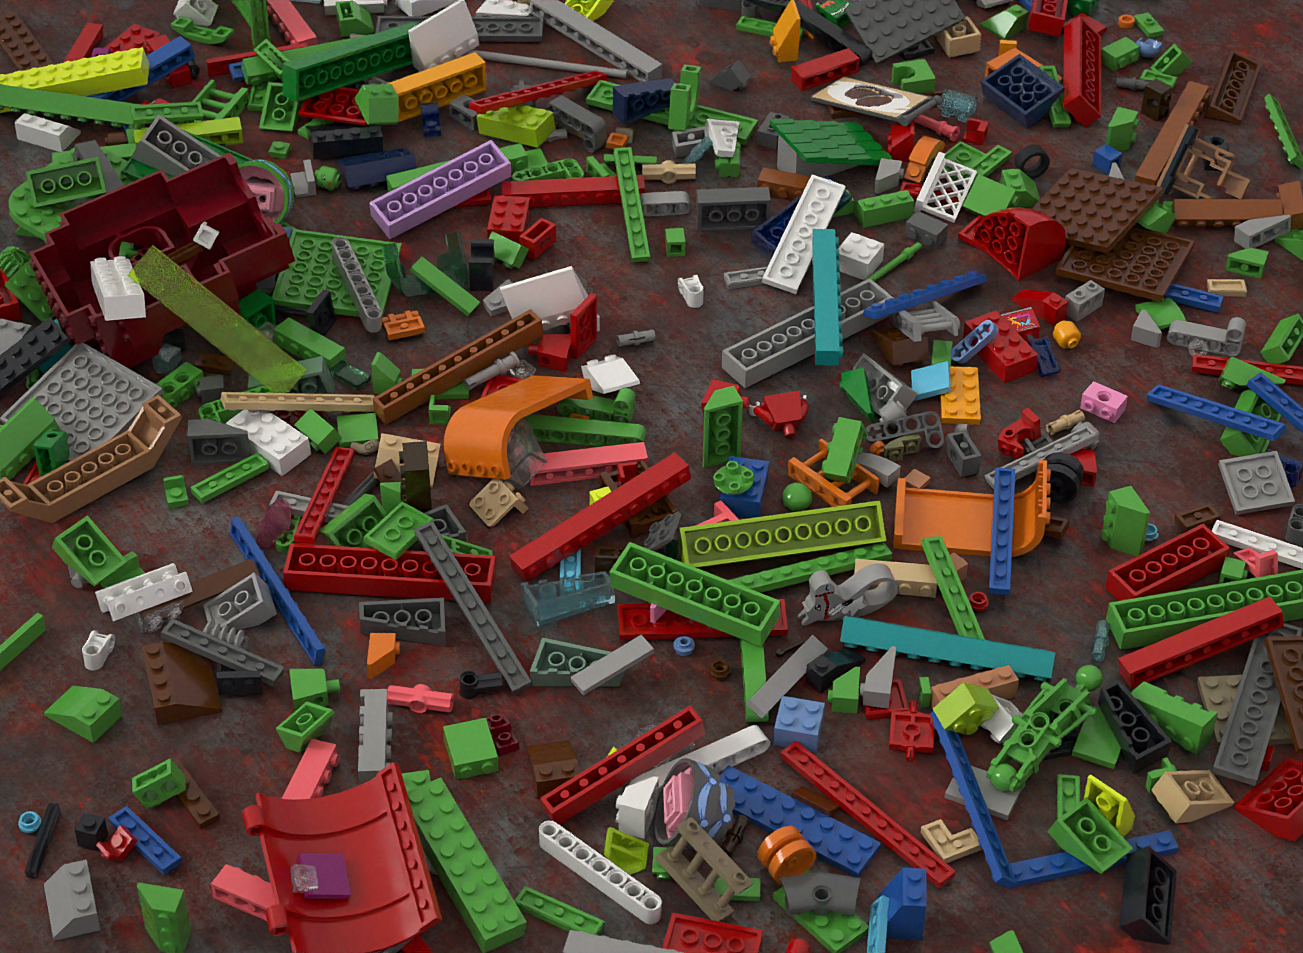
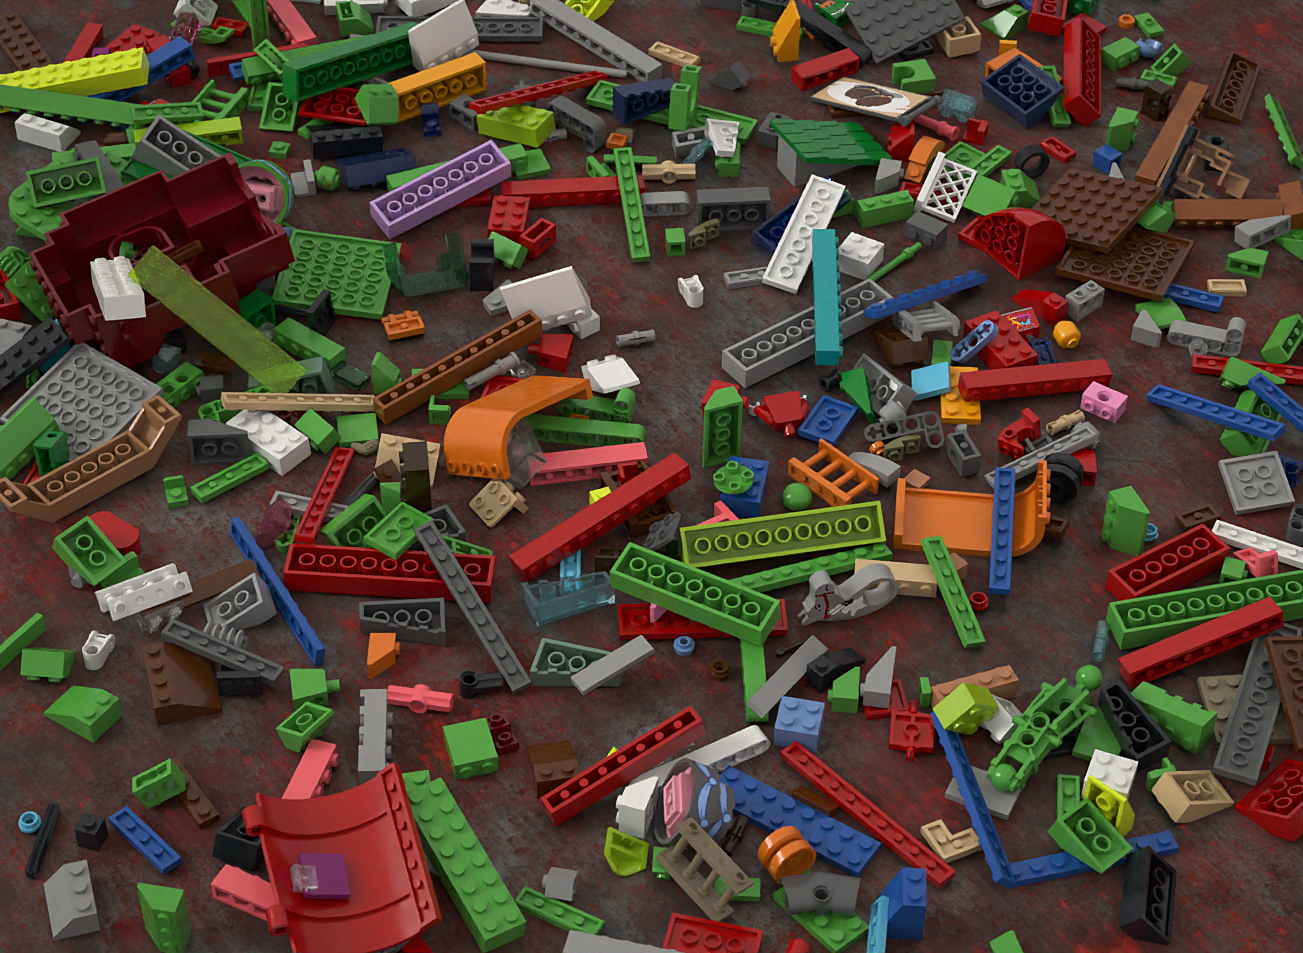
(47, 663): none -> bright green slope
(118, 532): none -> red brick
(118, 845): red bracket -> none
(187, 27): none -> clear pink brick
(206, 235): white panel -> none
(237, 847): none -> black slope
(239, 27): none -> red plate
(357, 284): light grey beam -> none
(445, 286): bright green tile -> none
(556, 170): bright green beam -> none
(560, 883): none -> light grey brick
(583, 326): red tile -> none
(600, 872): white beam -> none
(673, 55): none -> tan tile
(703, 232): none -> olive slope
(782, 183): dark orange brick -> none
(828, 420): none -> blue plate
(830, 380): none -> black bush
(844, 449): bright green wedge -> none
(947, 646): teal brick -> none
(1033, 380): none -> red brick
(1057, 149): none -> red tile
(1113, 771): none -> white brick

